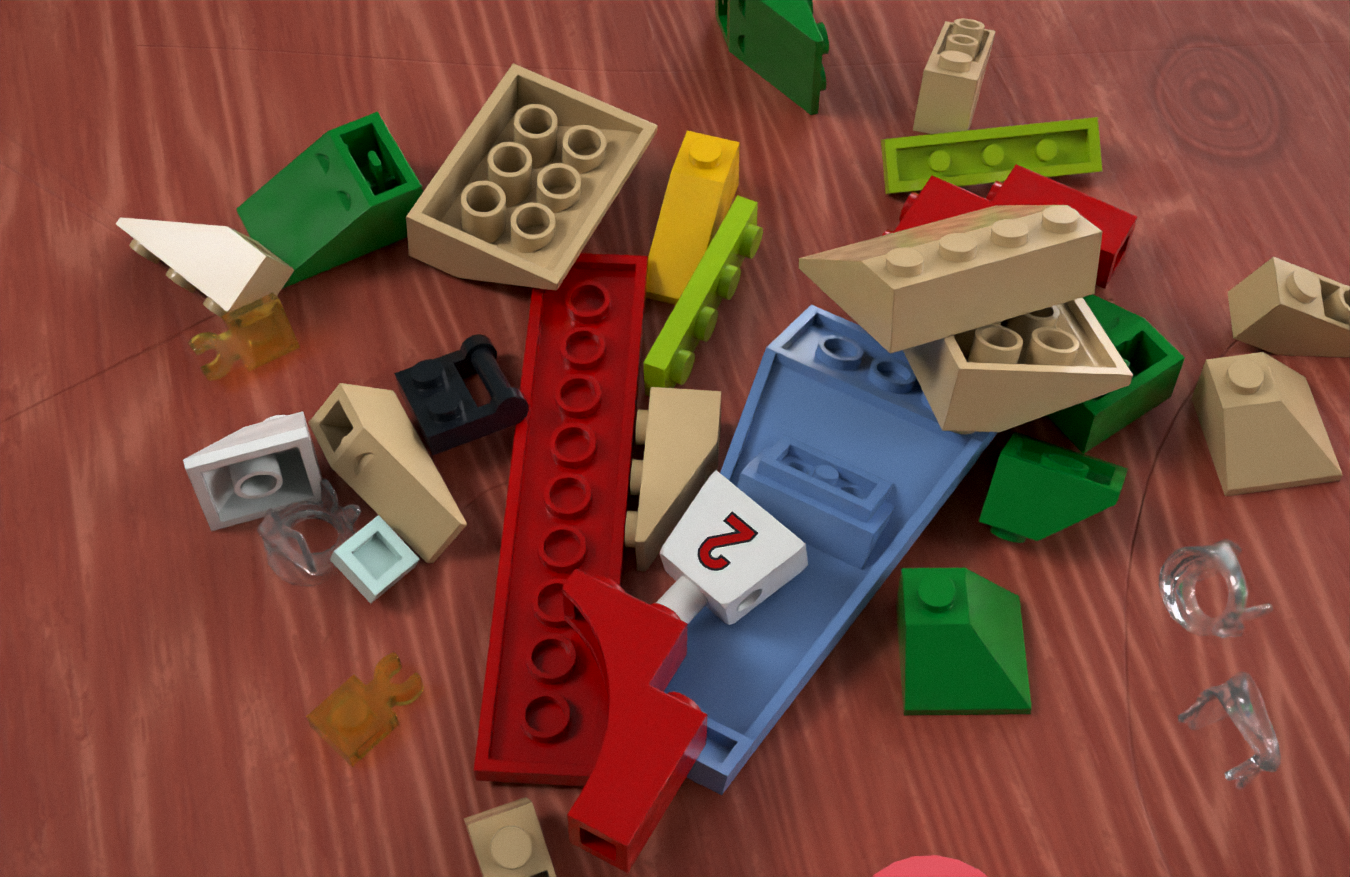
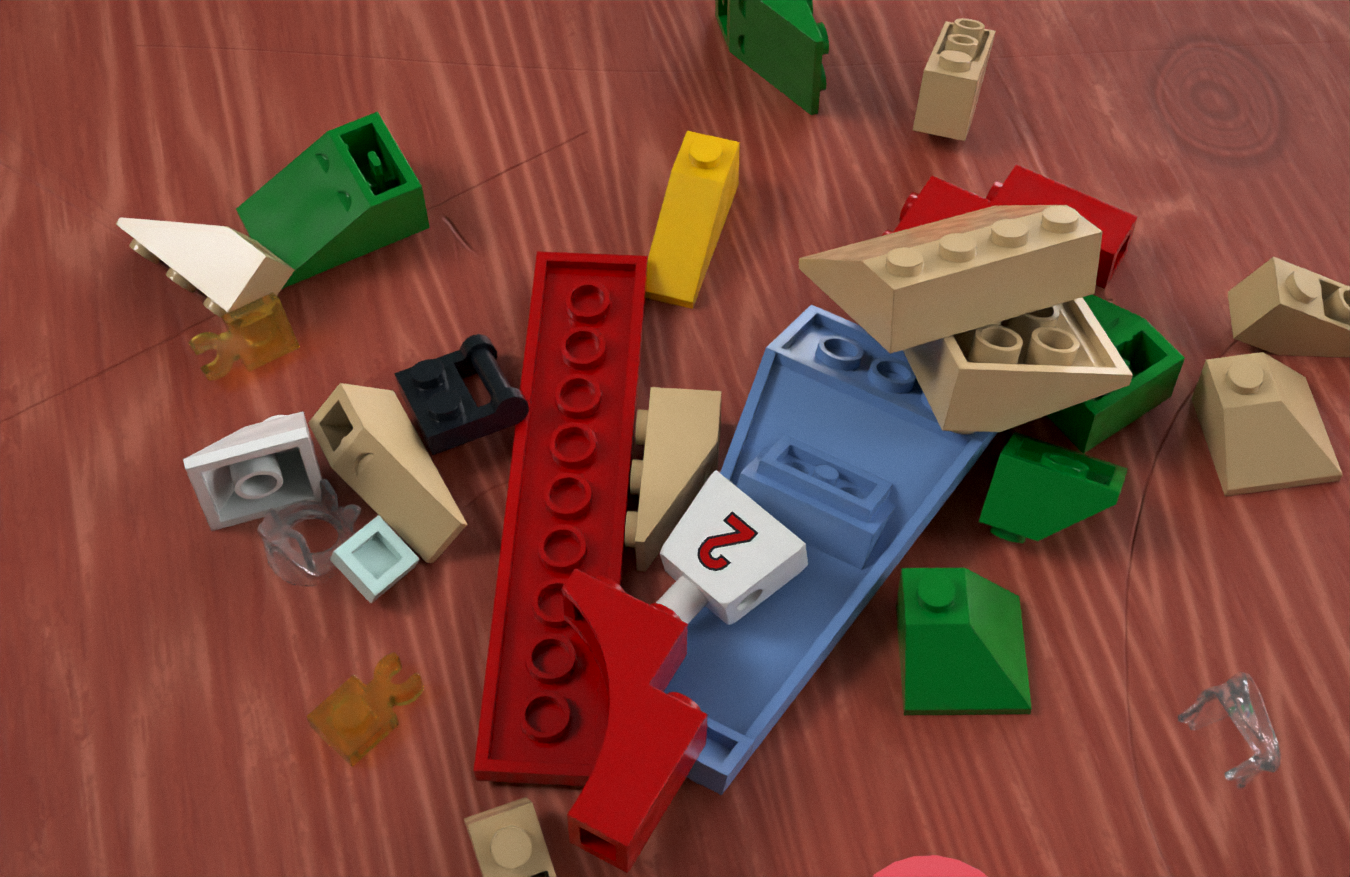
(526, 183): tan slope -> none
(696, 310): lime plate -> none
(991, 154): lime plate -> none
(1199, 563): clear piece -> none

